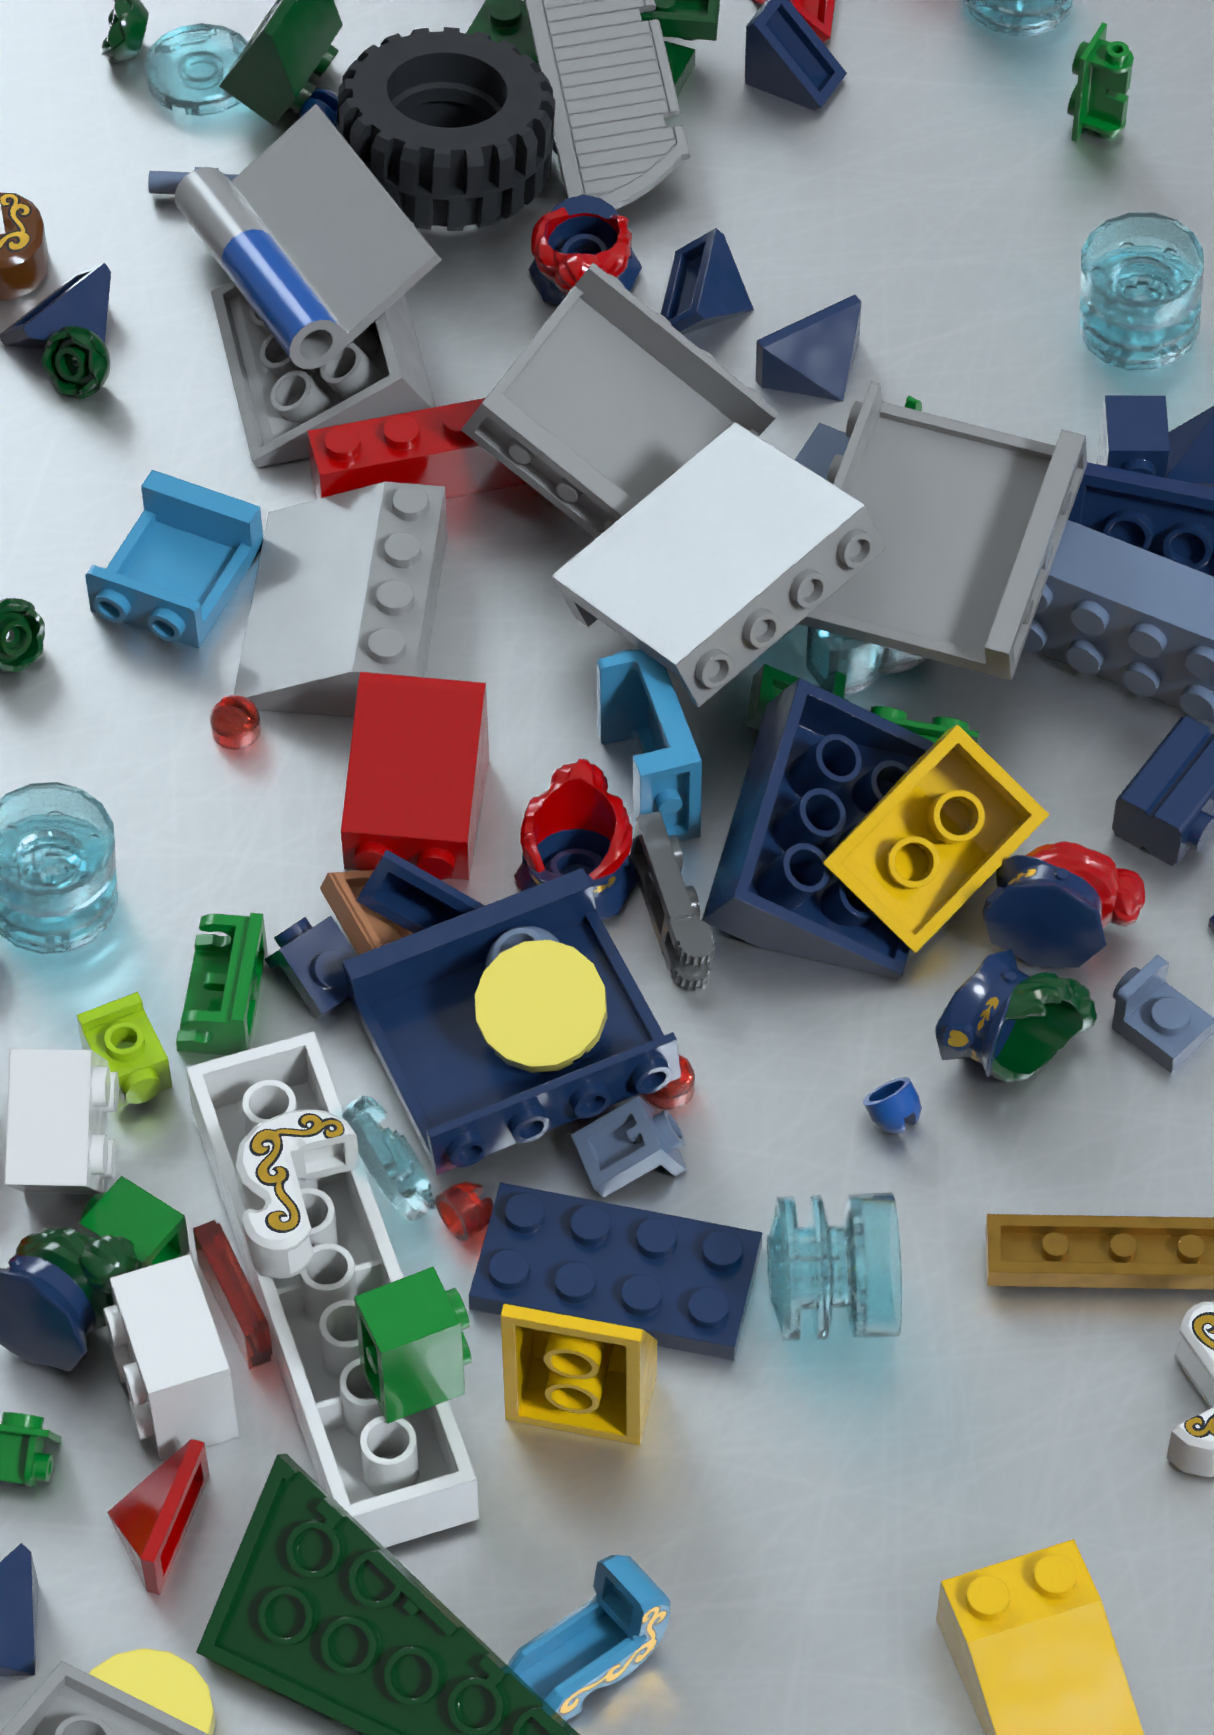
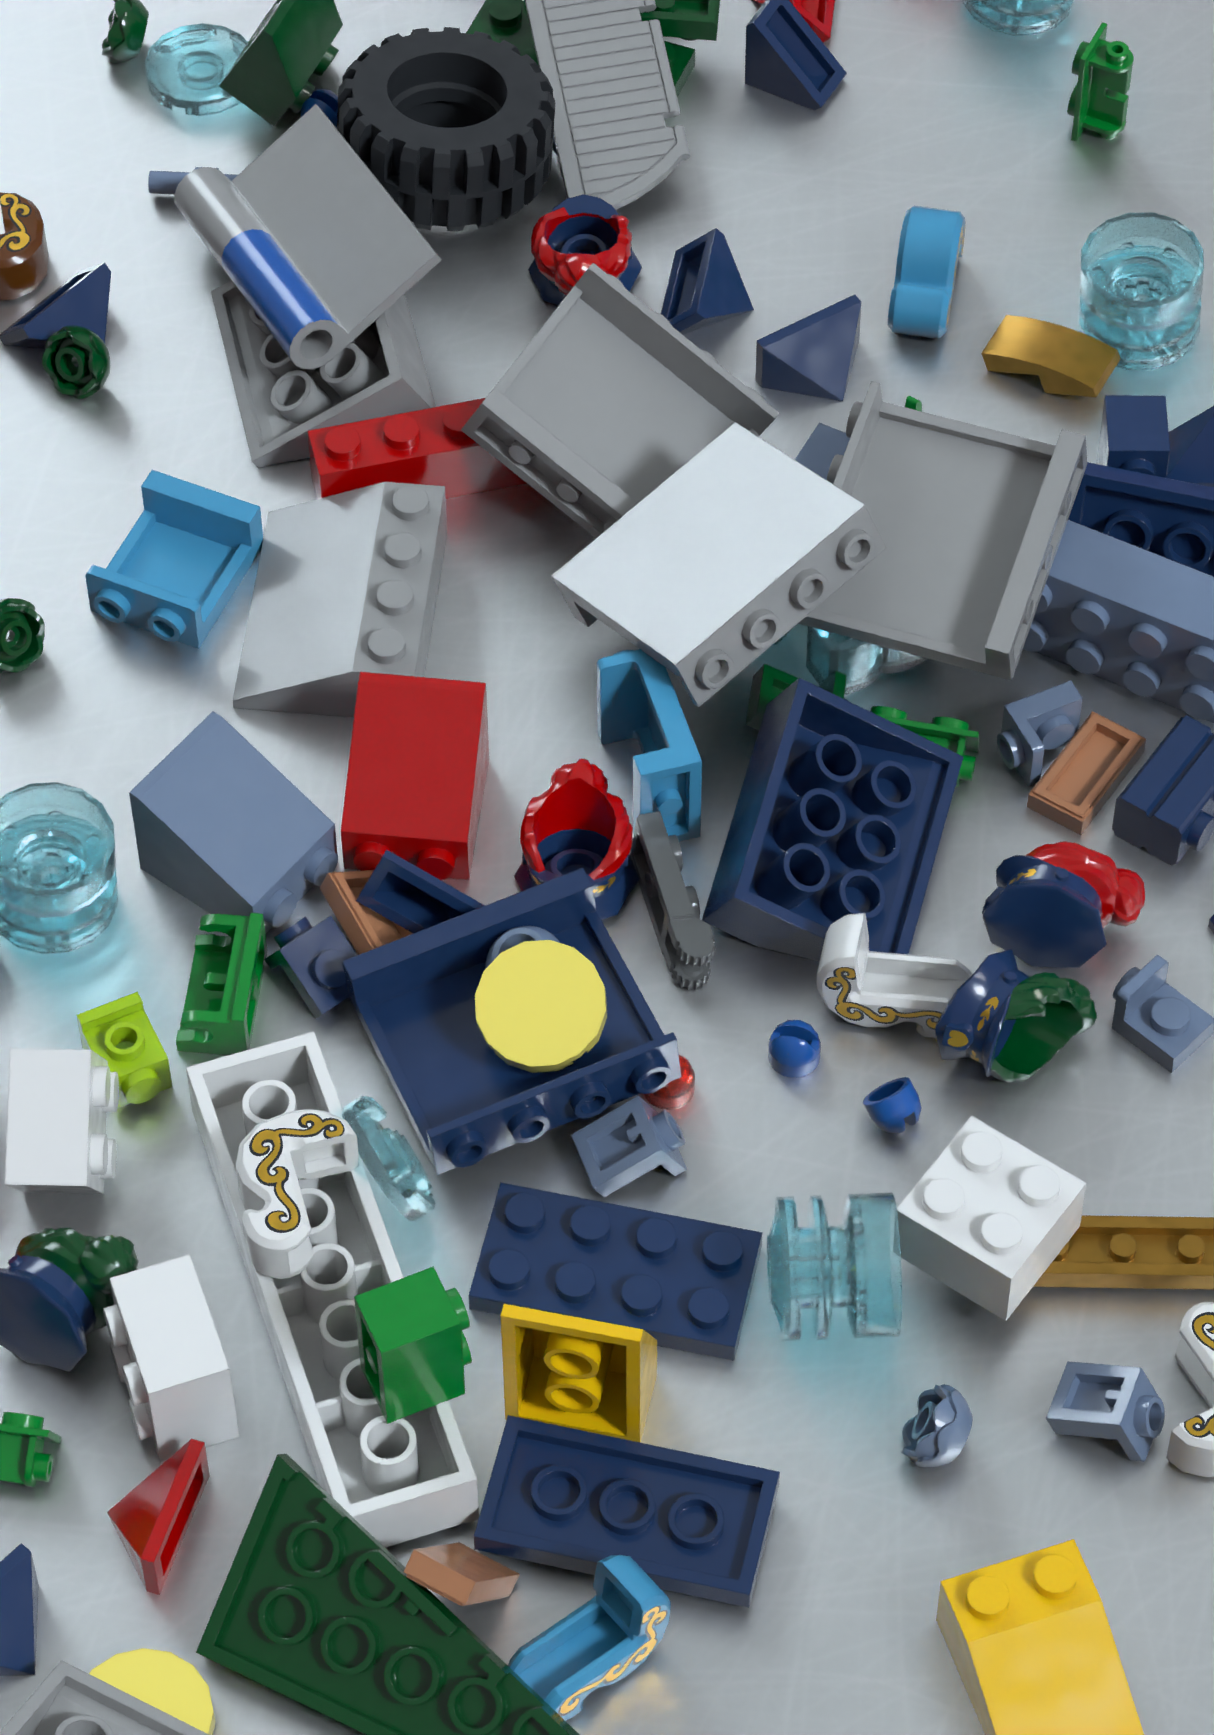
(135, 1214): green brick -> none
(229, 728): clear red hinge -> none
(230, 827): none -> sand blue slope
(233, 1294): clear red tile -> none
(460, 1574): none -> nougat tile
(463, 1210): clear red hinge -> none
(587, 1495): none -> dark blue plate
(794, 1049): none -> blue hinge
(883, 986): none -> white animal
(926, 271): none -> dark azure animal
(935, 838): yellow slope -> none
(939, 1427): none -> sand blue plate
(989, 1217): none -> white brick
(1038, 724): none -> sand blue bracket
(1061, 356): none -> pearl gold slope
(1086, 773): none -> nougat tile
(1108, 1405): none -> sand blue bracket

